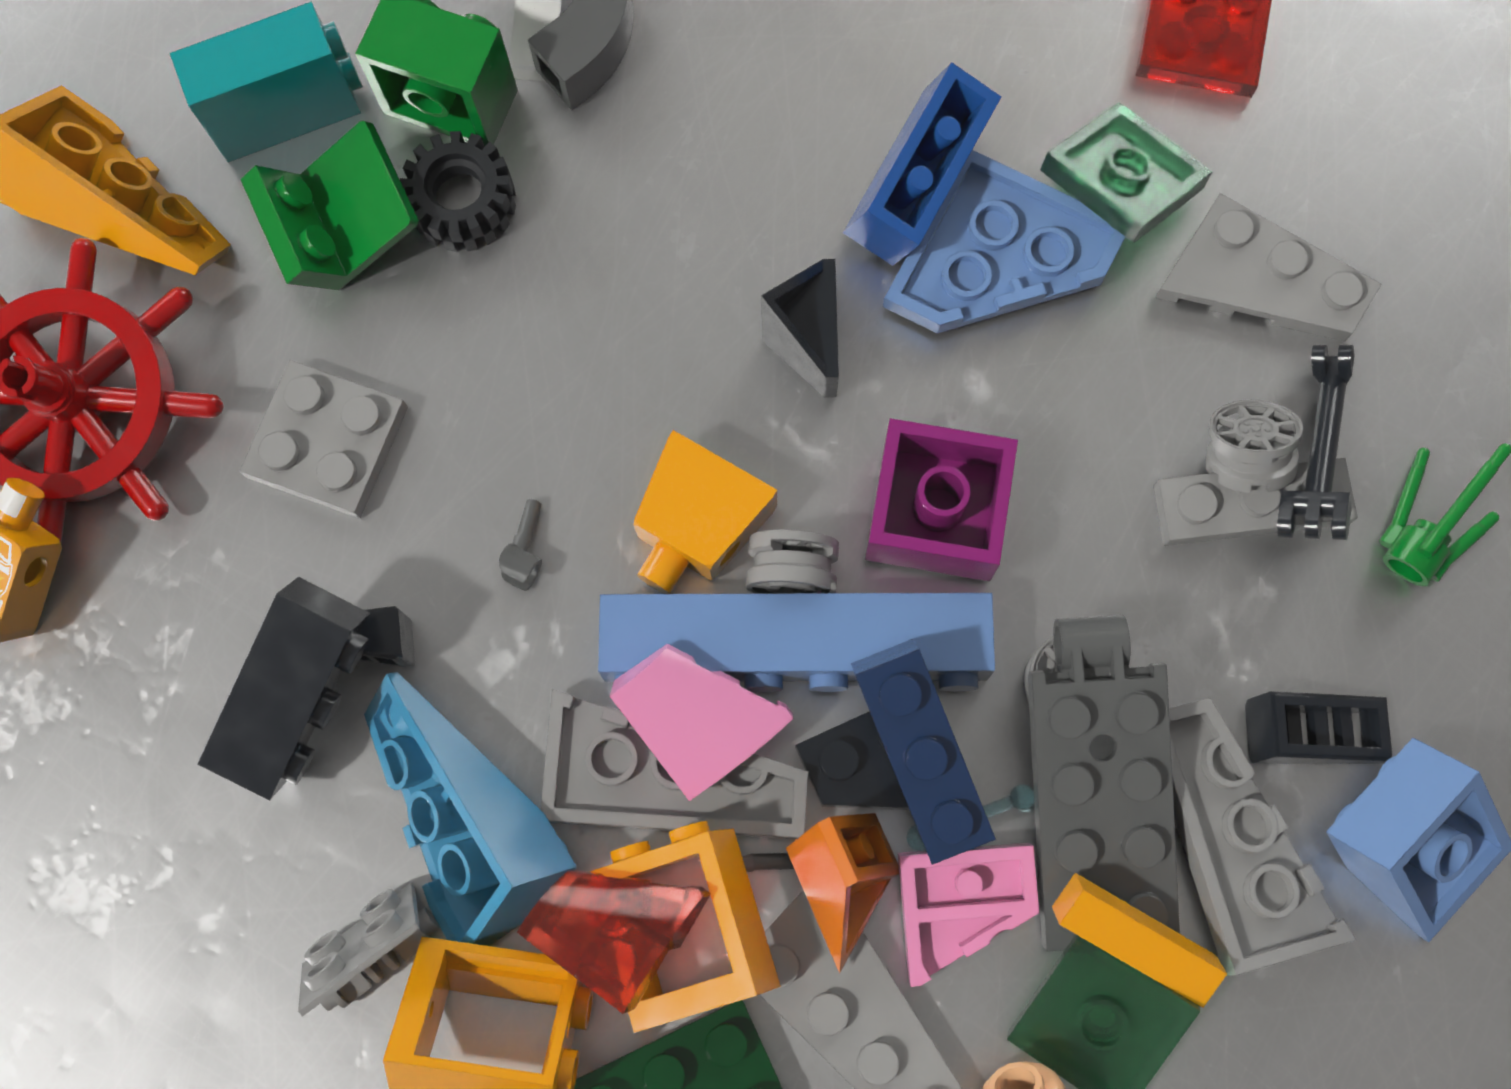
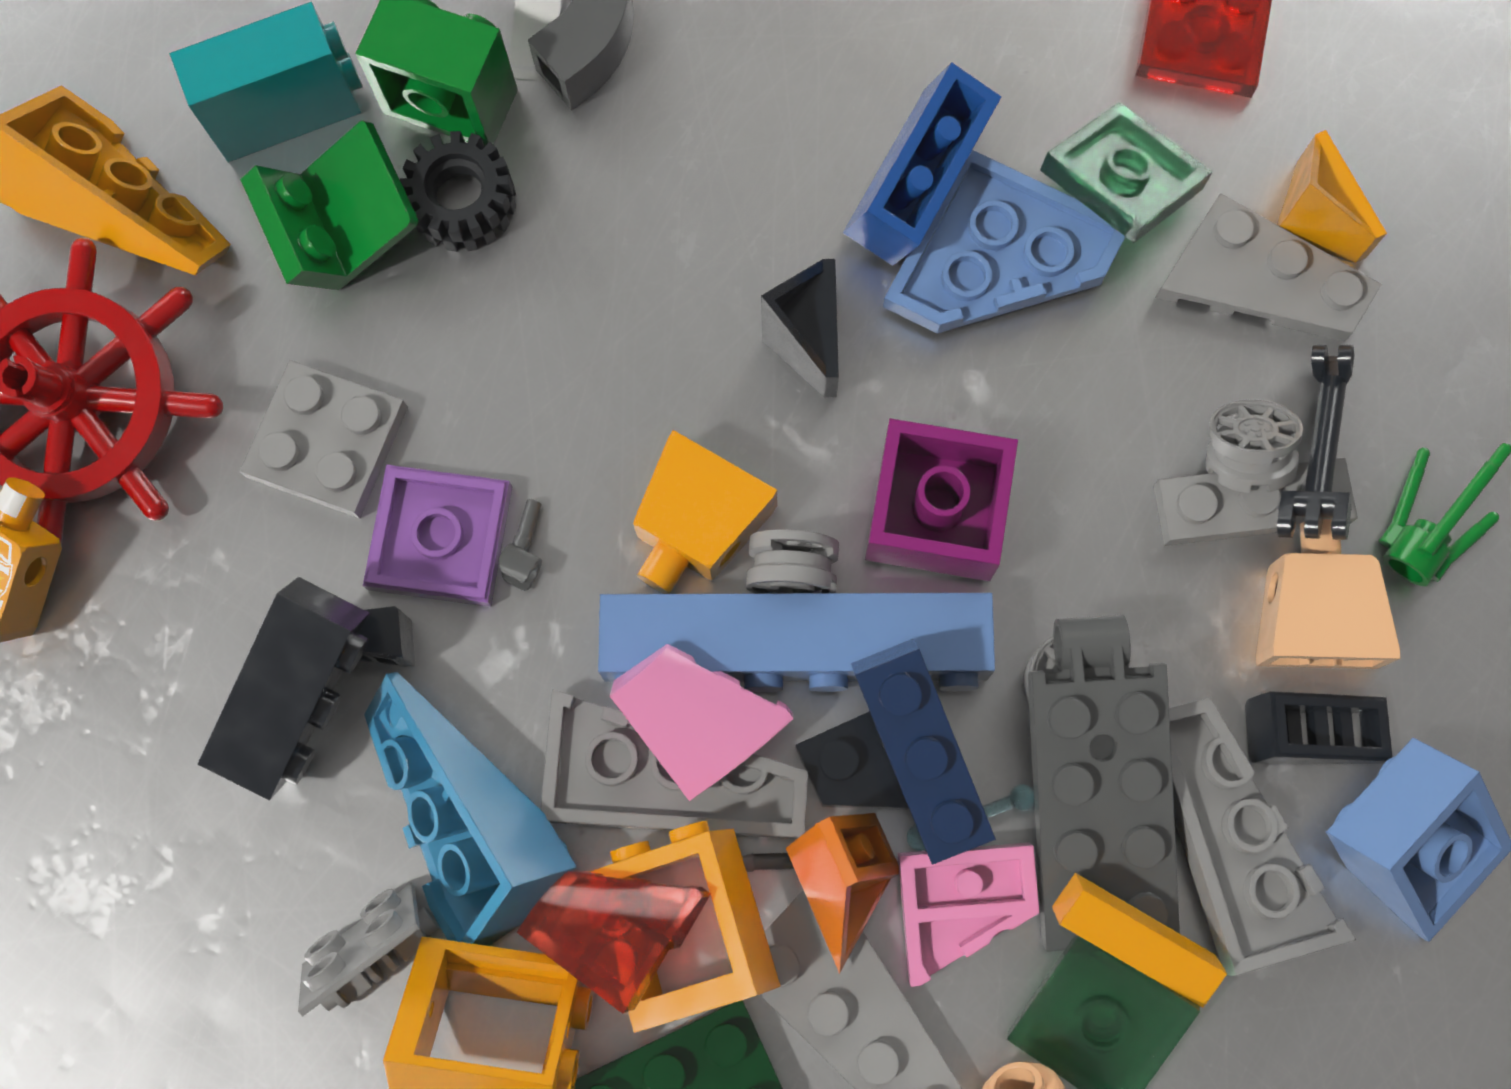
(438, 535): none -> medium lavender tile
(1326, 609): none -> light nougat torso
(1328, 204): none -> light orange slope

